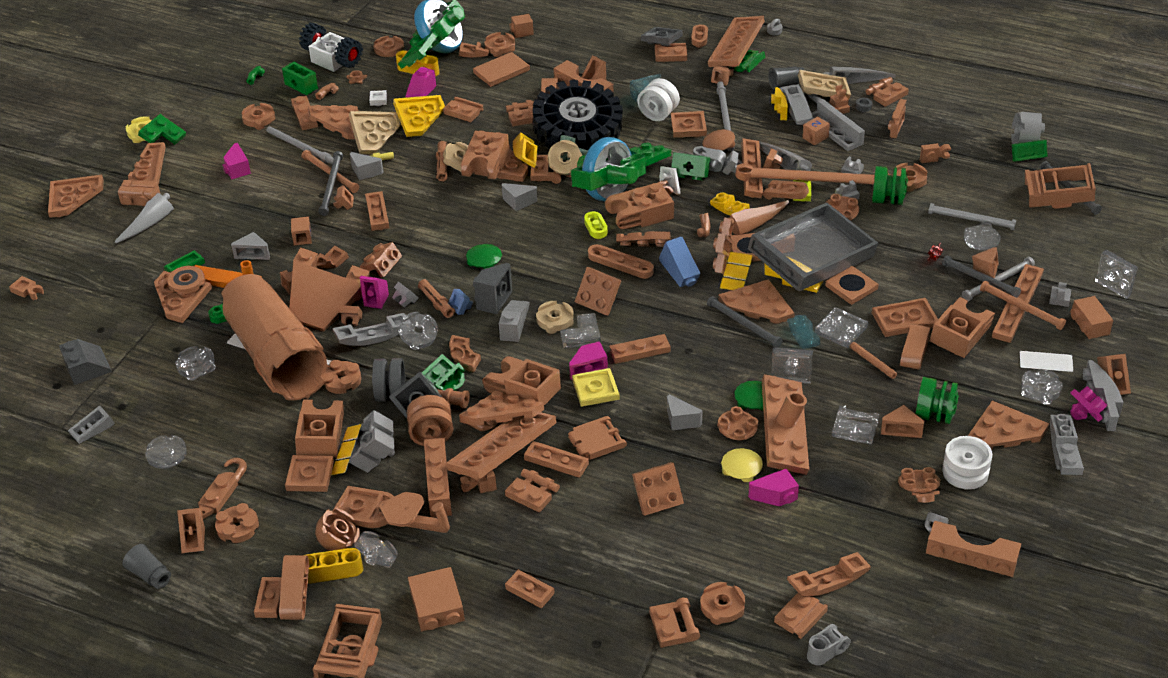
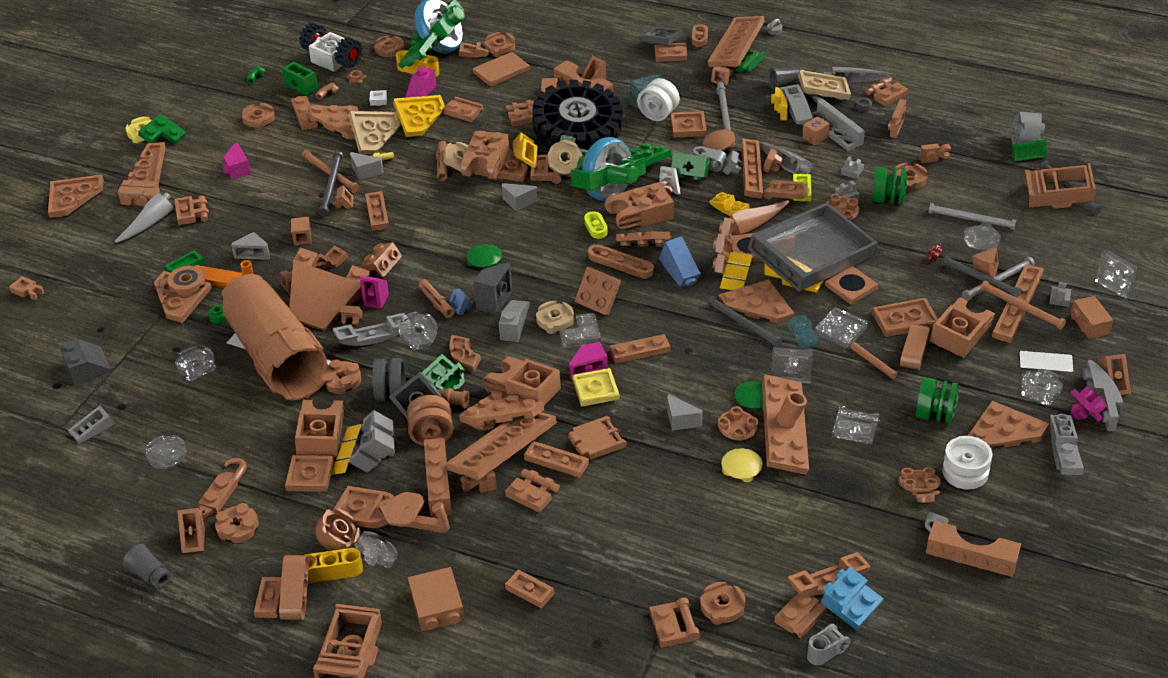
(185, 209): none -> nougat plate
(324, 156): light grey bar -> none
(404, 294): light grey tile -> none
(521, 25): nougat brick -> none
(658, 488): nougat plate -> none
(705, 223): nougat arm -> none
(774, 489): dark pink slope -> none
(801, 175): nougat piece -> none
(839, 100): nougat piece -> none
(851, 598): none -> dark azure plate
(902, 423): nougat slope -> none

